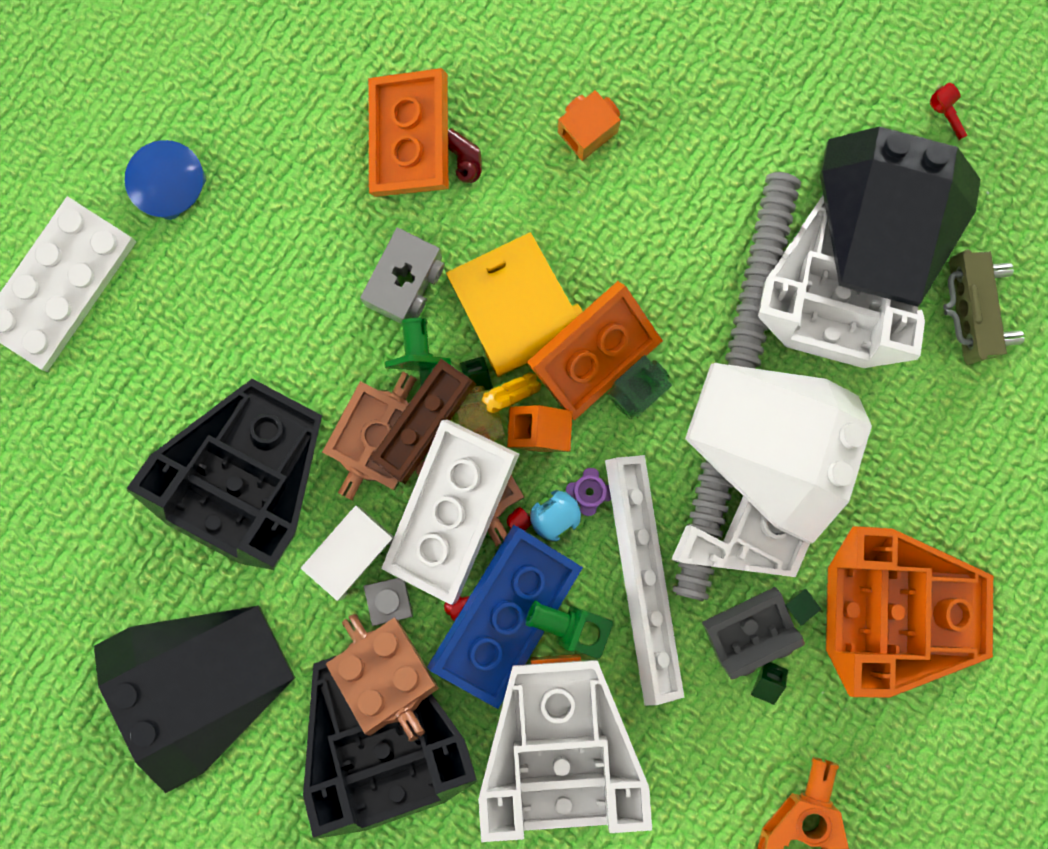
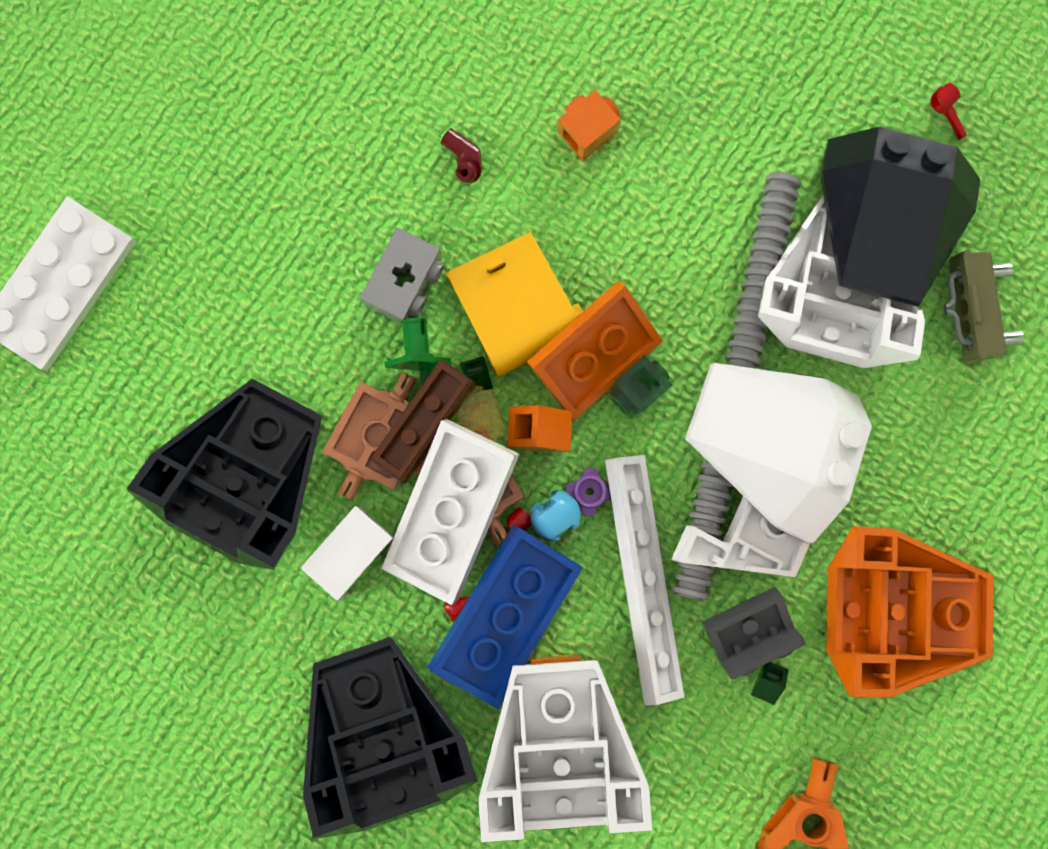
(164, 179): blue dish -> none
(189, 687): black wedge -> none
(382, 677): nougat plate -> none
(388, 600): light grey plate -> none
(408, 133): orange plate -> none
(511, 392): yellow axle -> none
(569, 627): green bracket -> none
(802, 606): dark green piece -> none

